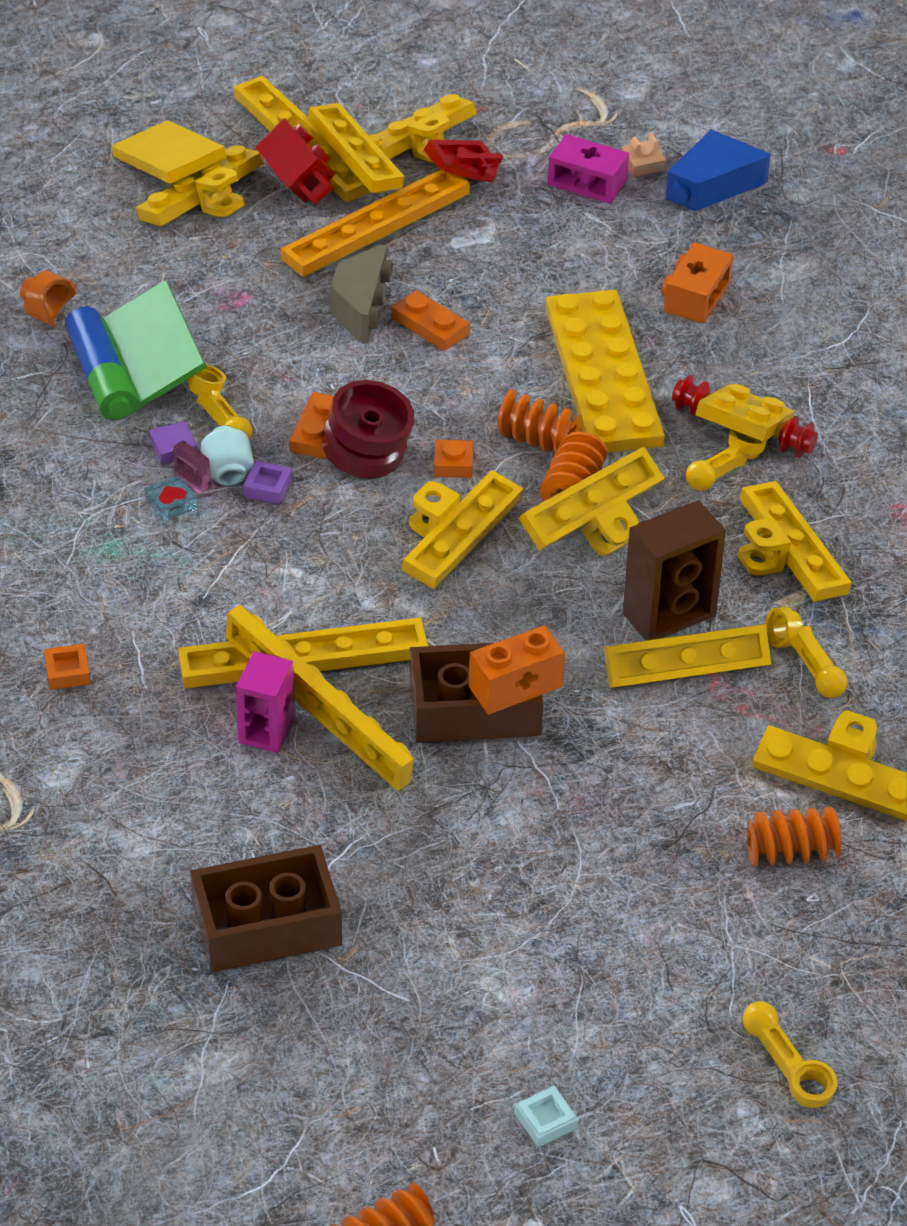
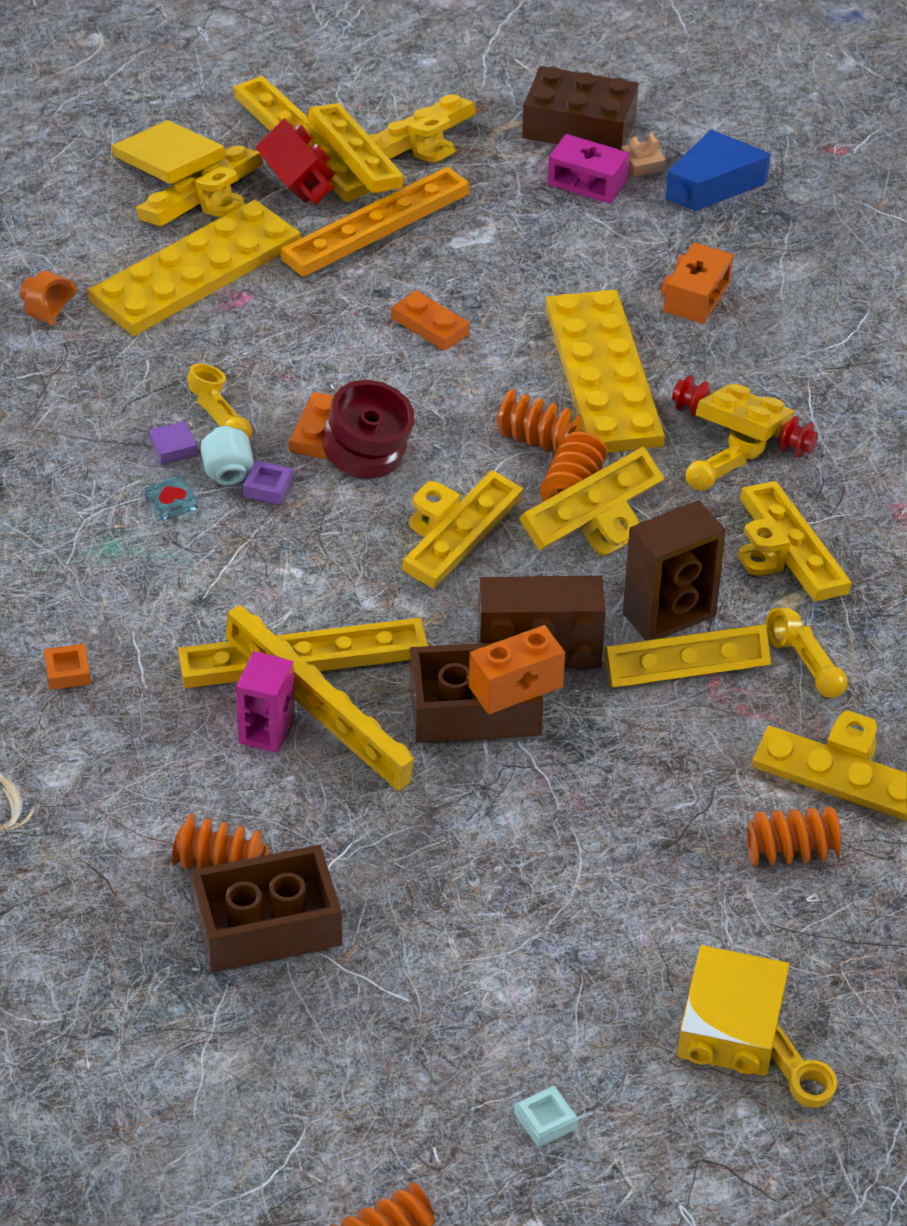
(134, 350): door -> none
(191, 466): clear pink tile -> none
(193, 267): none -> yellow plate
(208, 848): none -> orange piece
(359, 290): dark tan slope -> none
(453, 458): orange plate -> none
(464, 158): red slope -> none
(566, 604): none -> reddish brown brick
(579, 106): none -> reddish brown brick
(732, 1010): none -> yellow panel

